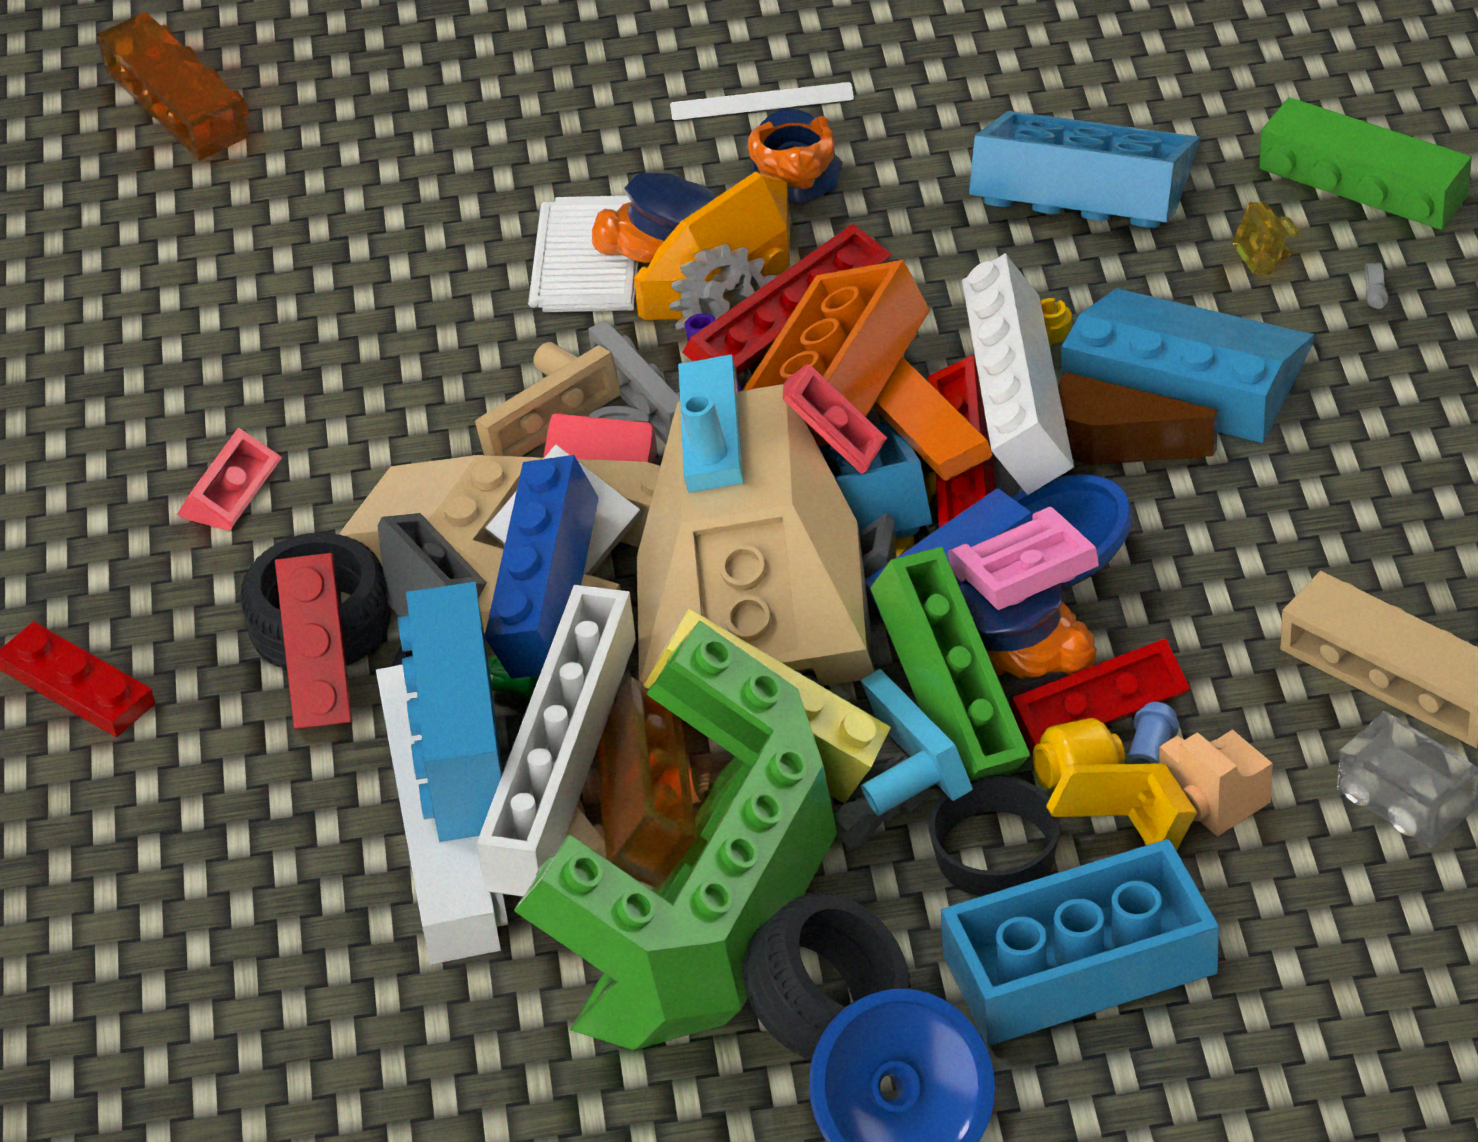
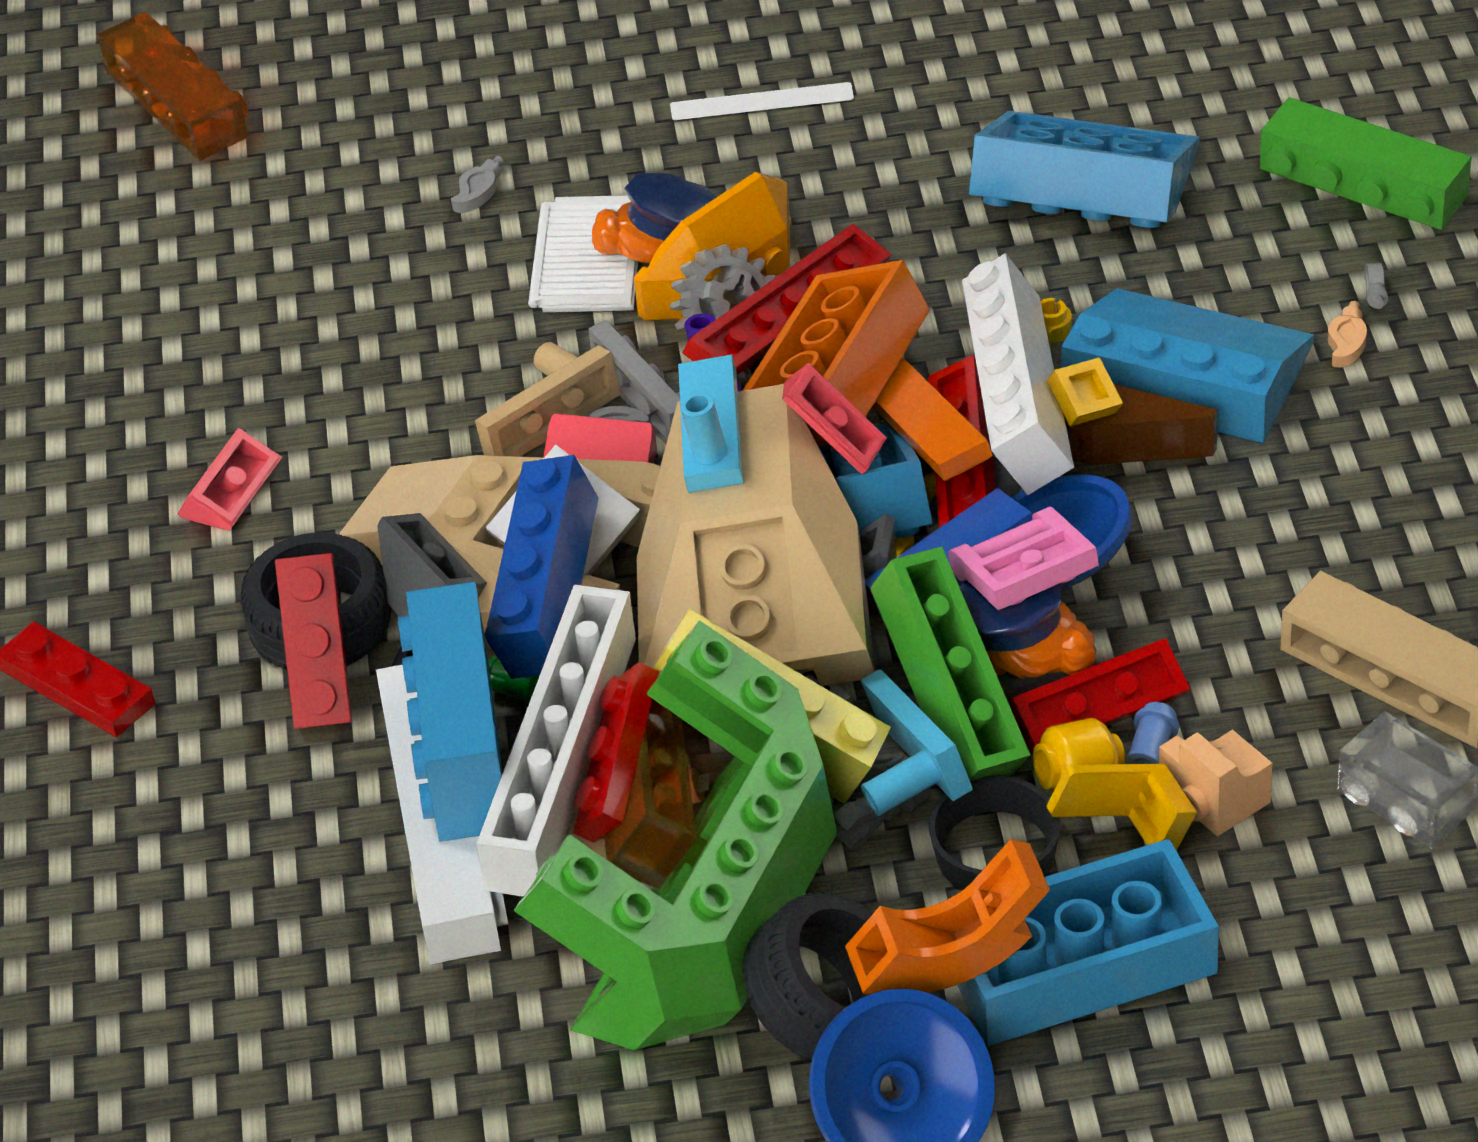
(477, 186): none -> light grey piece
(614, 752): none -> red plate
(797, 151): piece -> none
(954, 938): none -> orange arch
(1084, 391): none -> yellow plate
(1262, 237): clear yellow tile -> none
(1347, 336): none -> light nougat piece

